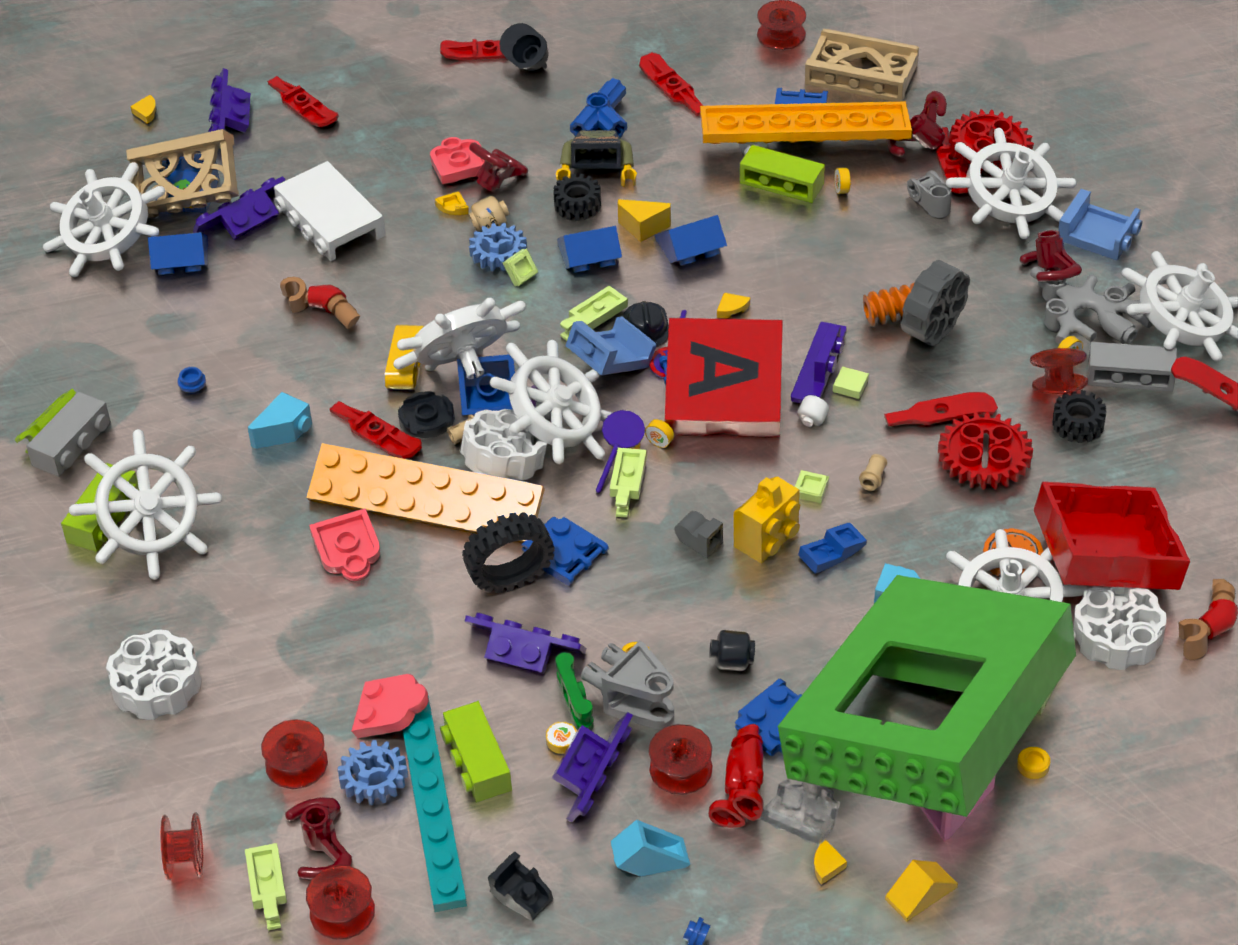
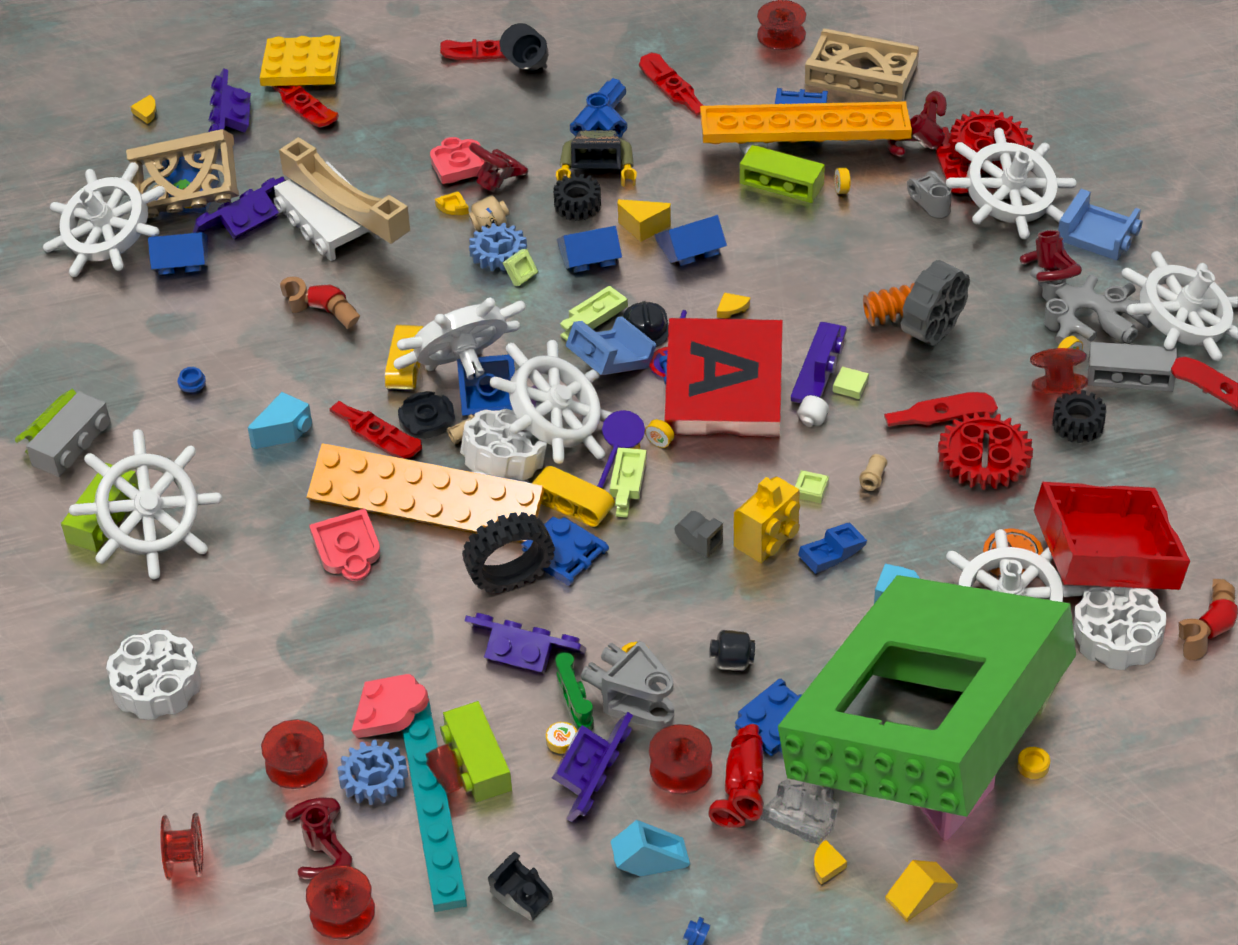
(266, 881): yellowish green plate -> none
(300, 61): none -> yellow plate
(383, 216): none -> tan arch
(445, 768): none -> clear red cone
(574, 496): none -> yellow beam

